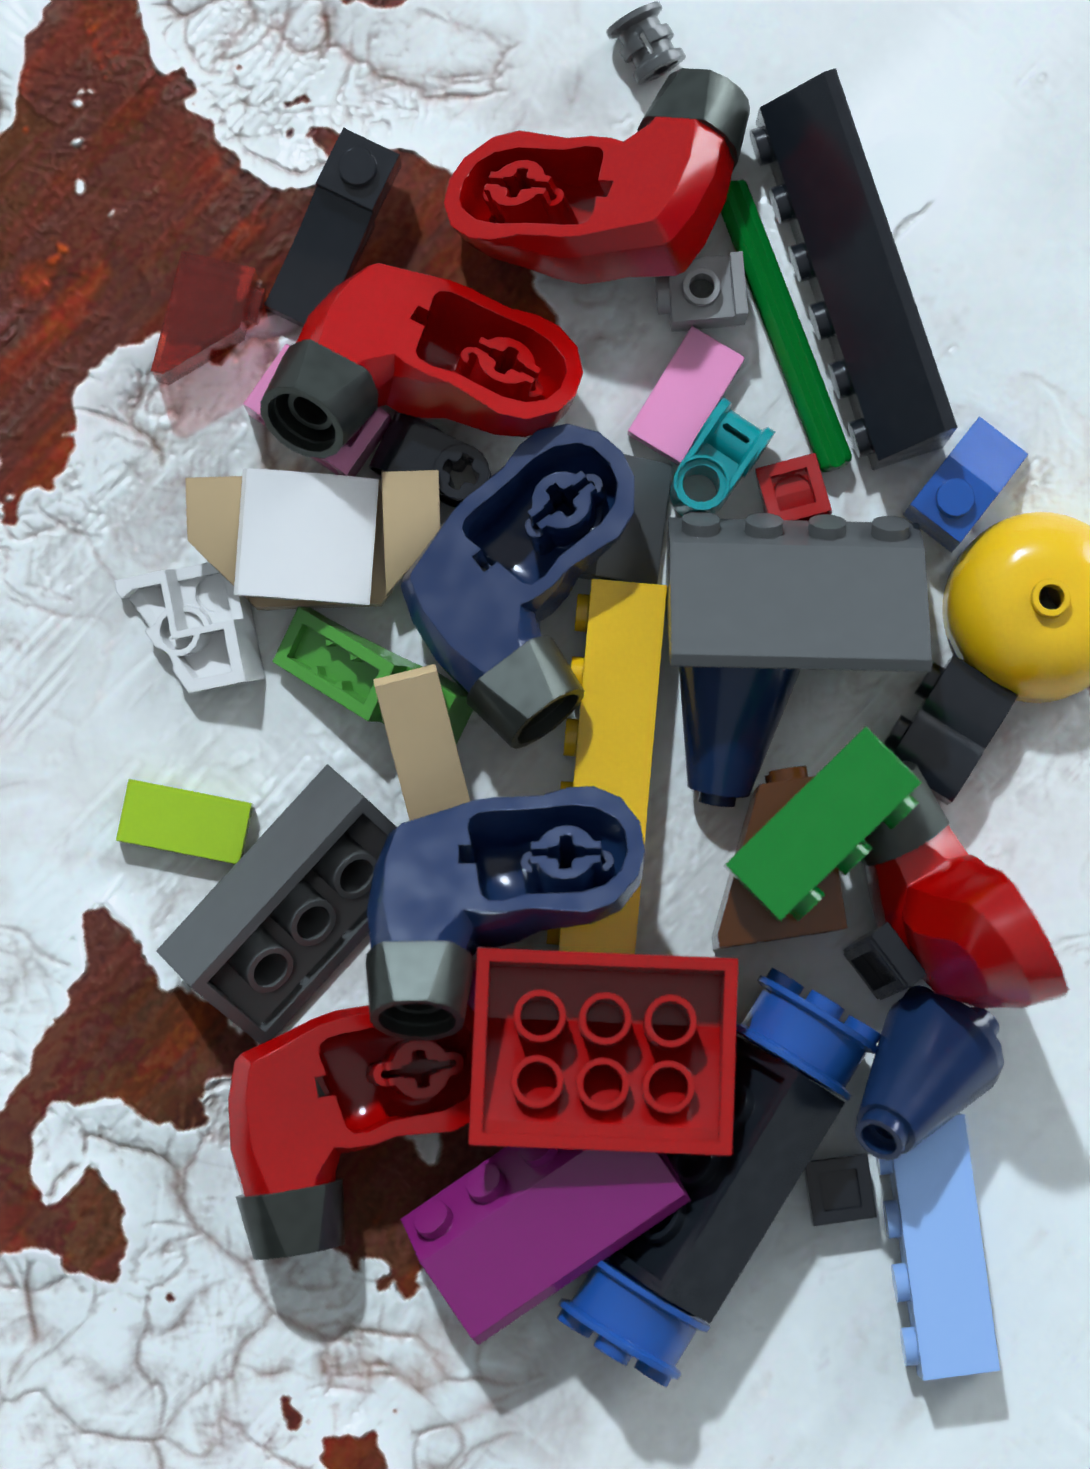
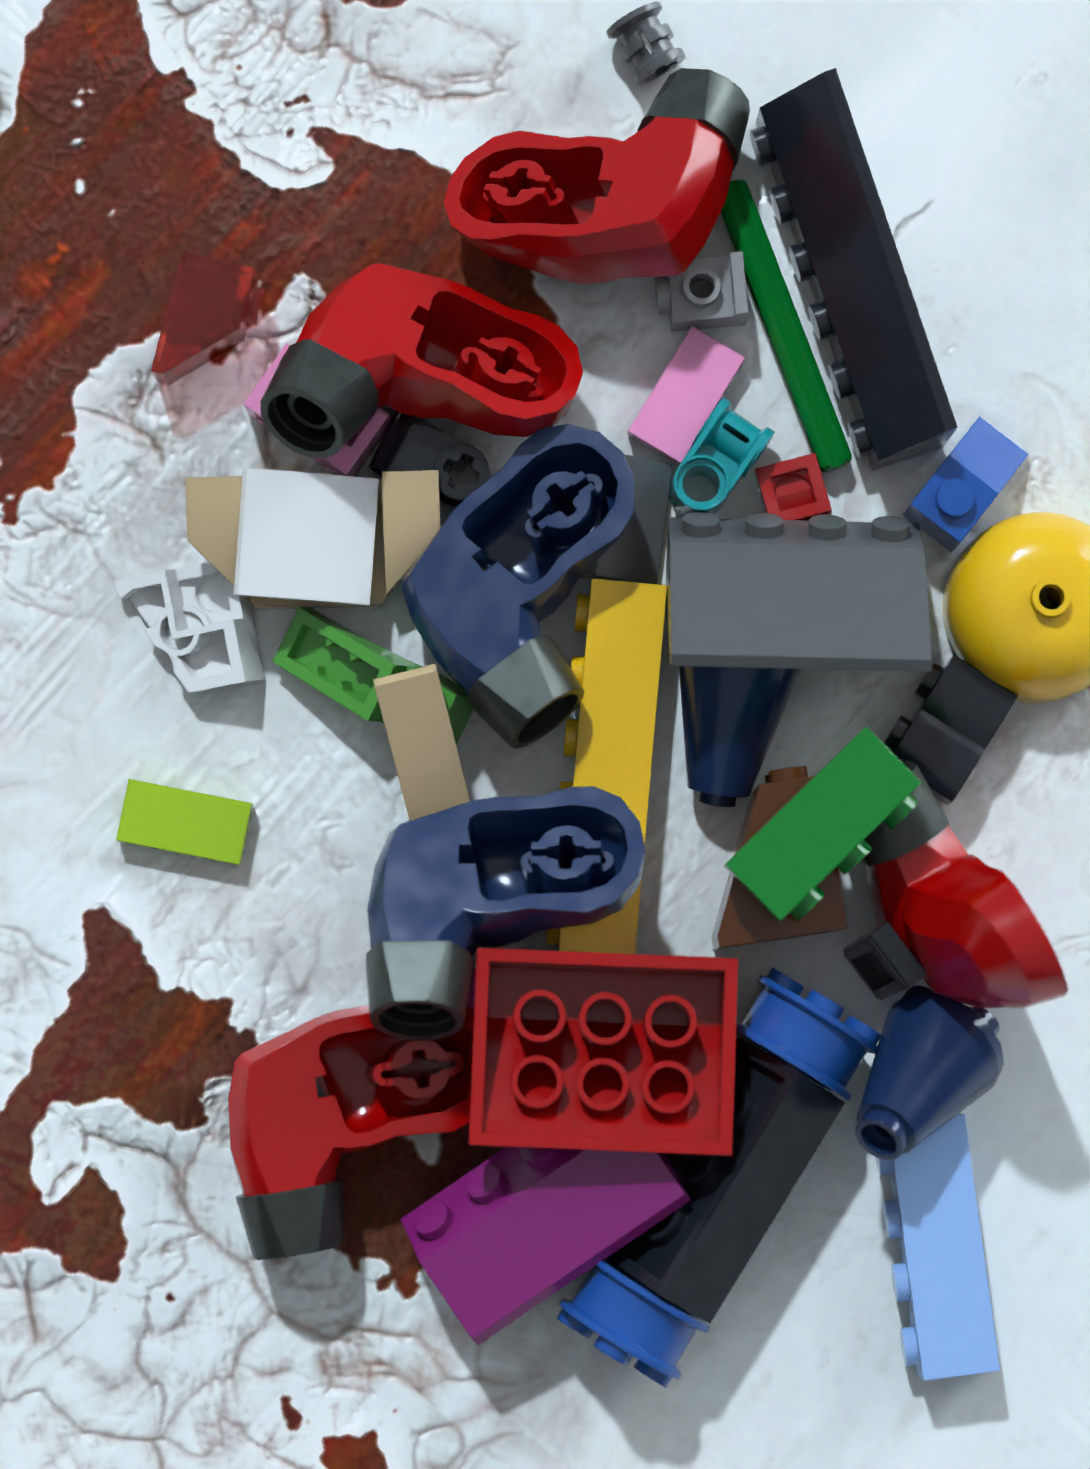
(284, 909): dark grey slope -> none
(334, 225): black slope -> none
(840, 1189): black plate -> none

